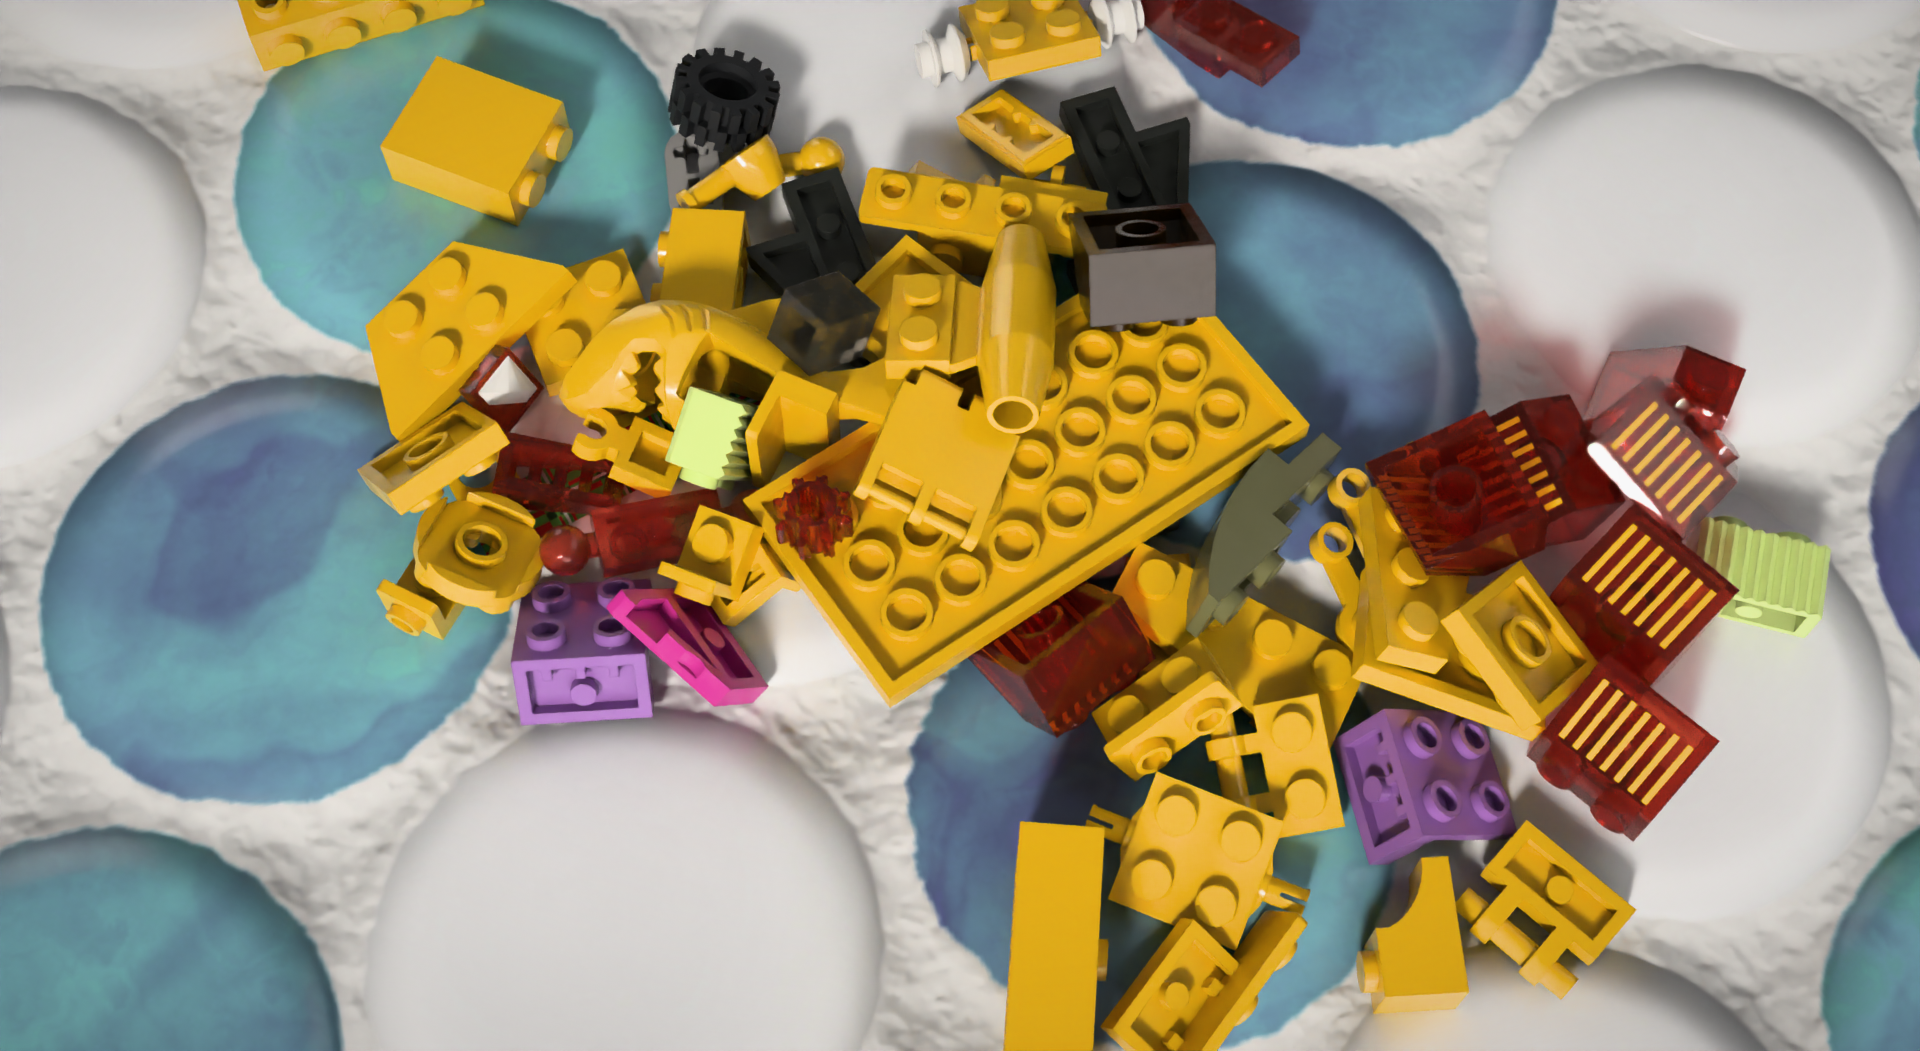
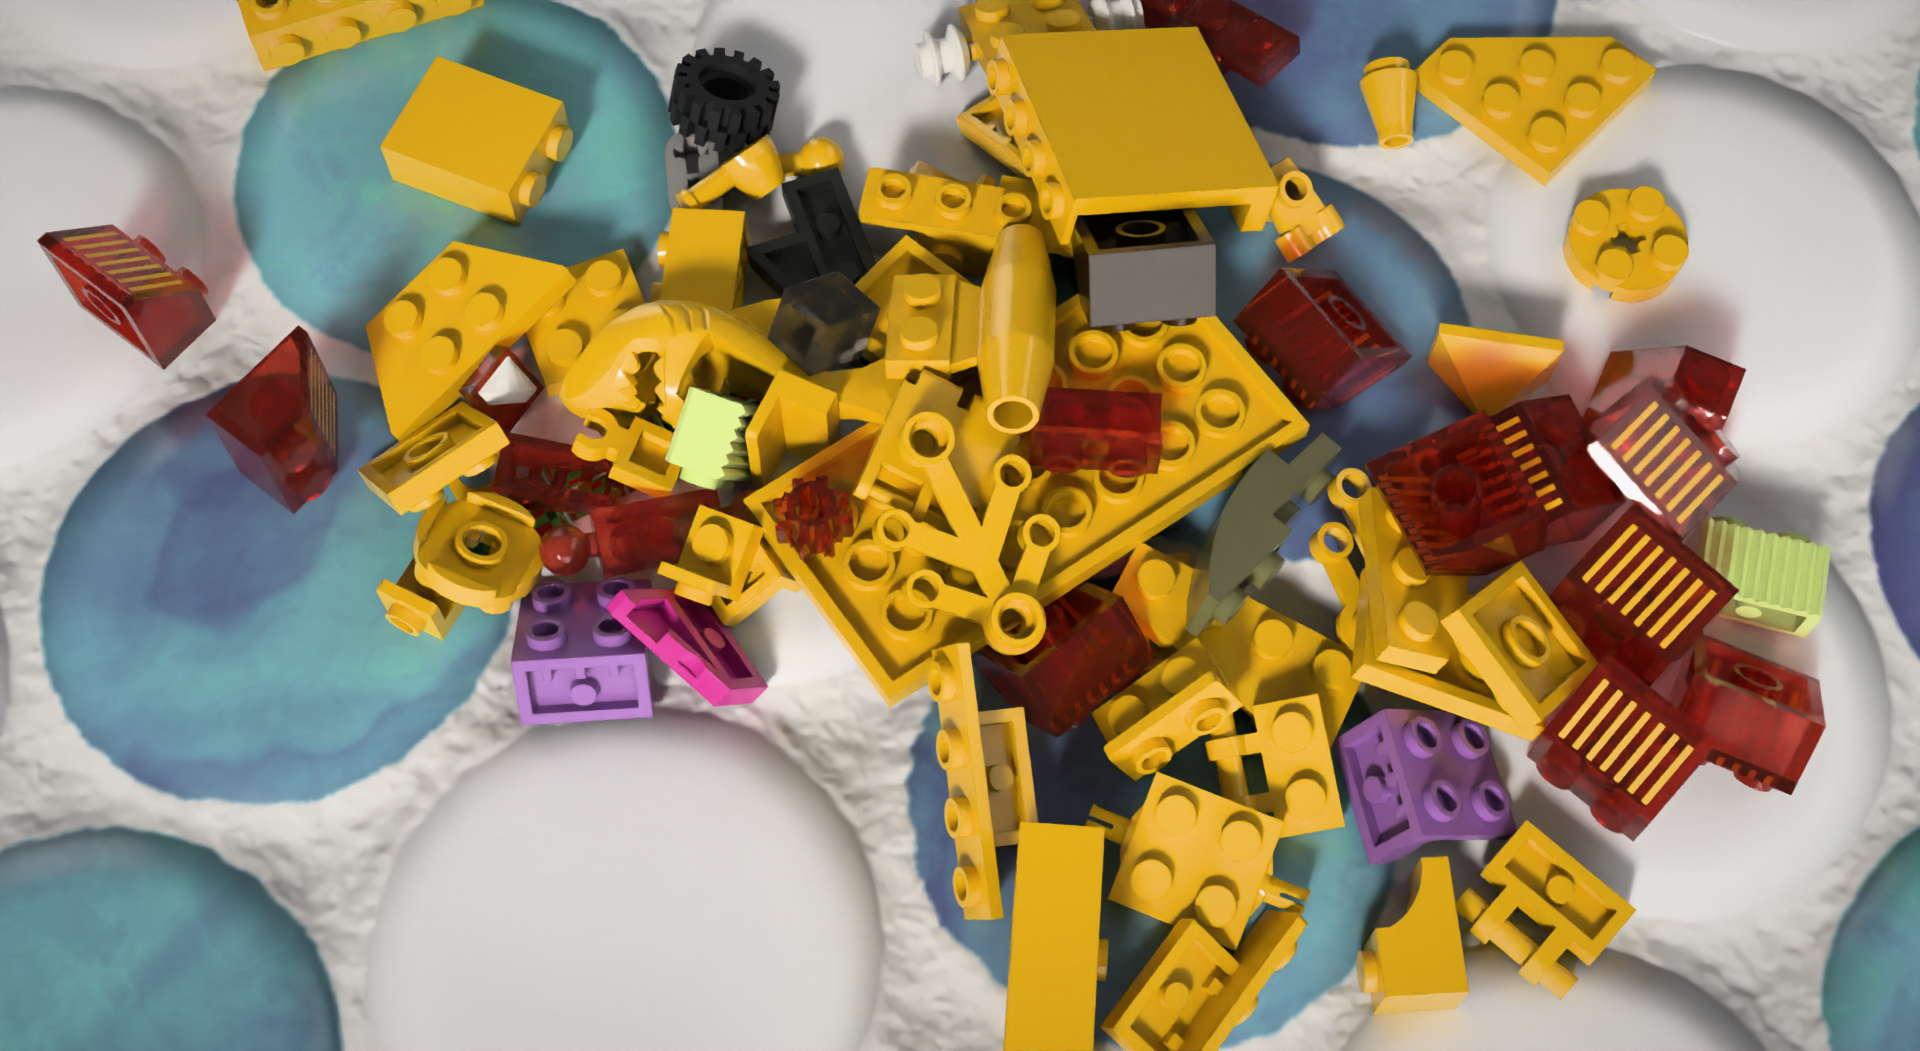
(131, 289): none -> clear red slope
(283, 423): none -> clear red slope
(975, 545): none -> yellow plant
(986, 779): none -> yellow bracket
(1098, 432): none -> clear red bracket
(1128, 125): none -> yellow panel
(1301, 216): none -> yellow plate
(1319, 337): none -> clear red slope
(1390, 99): none -> yellow cone
(1492, 366): none -> slope
(1534, 94): none -> yellow plate
(1635, 215): none -> yellow plate
(1755, 708): none -> clear red slope

